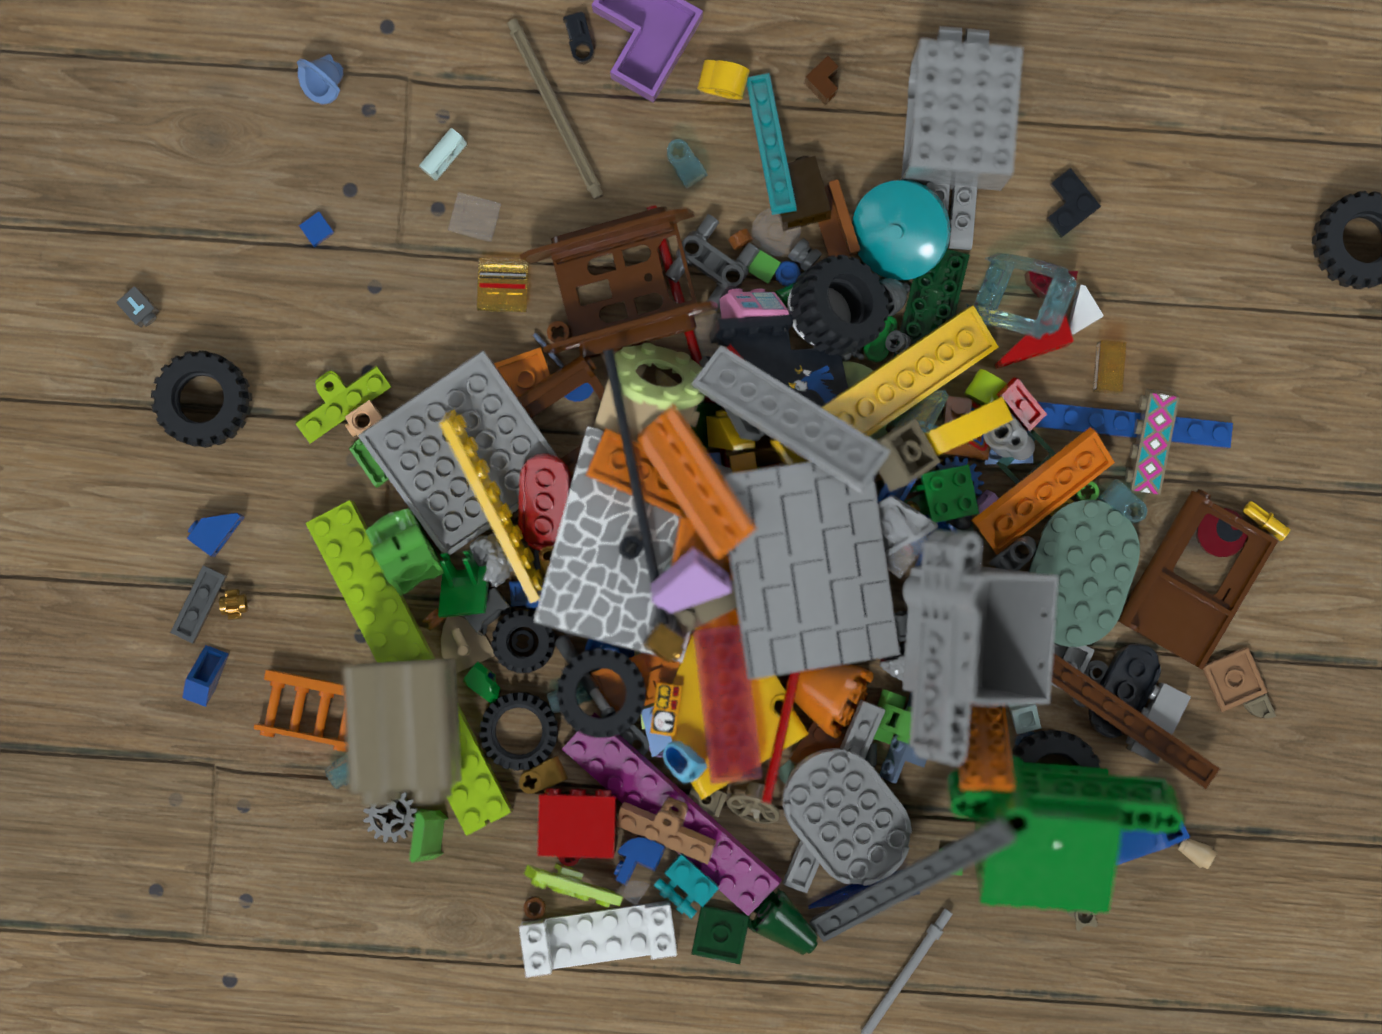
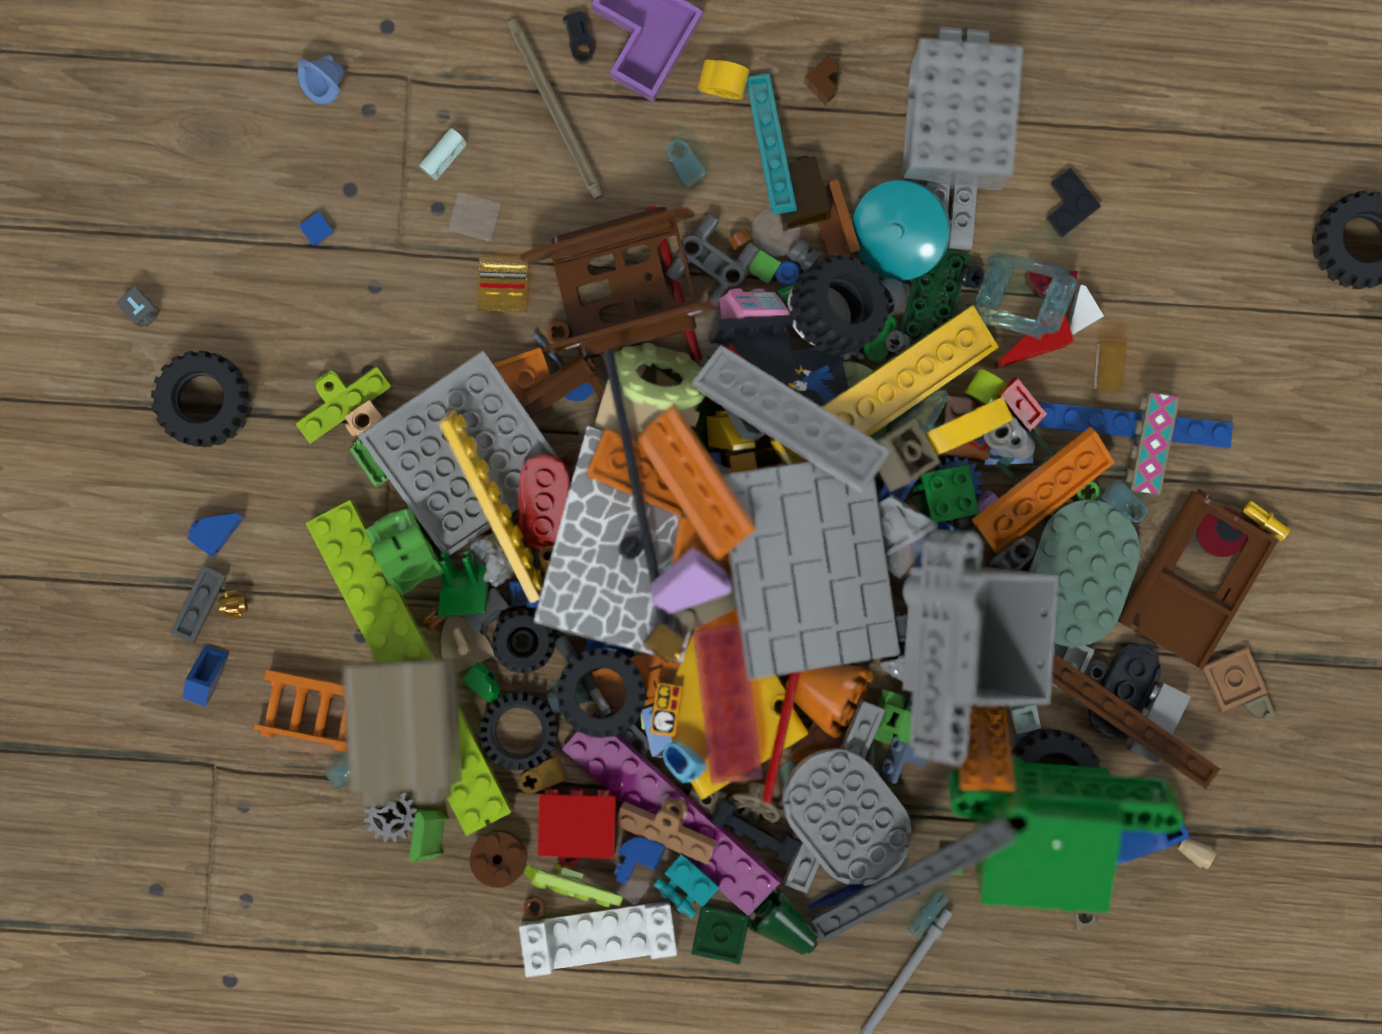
(483, 859): none -> reddish brown wheel
(725, 814): none -> black plate
(928, 914): none -> clear light blue pin
(971, 276): none -> black bush

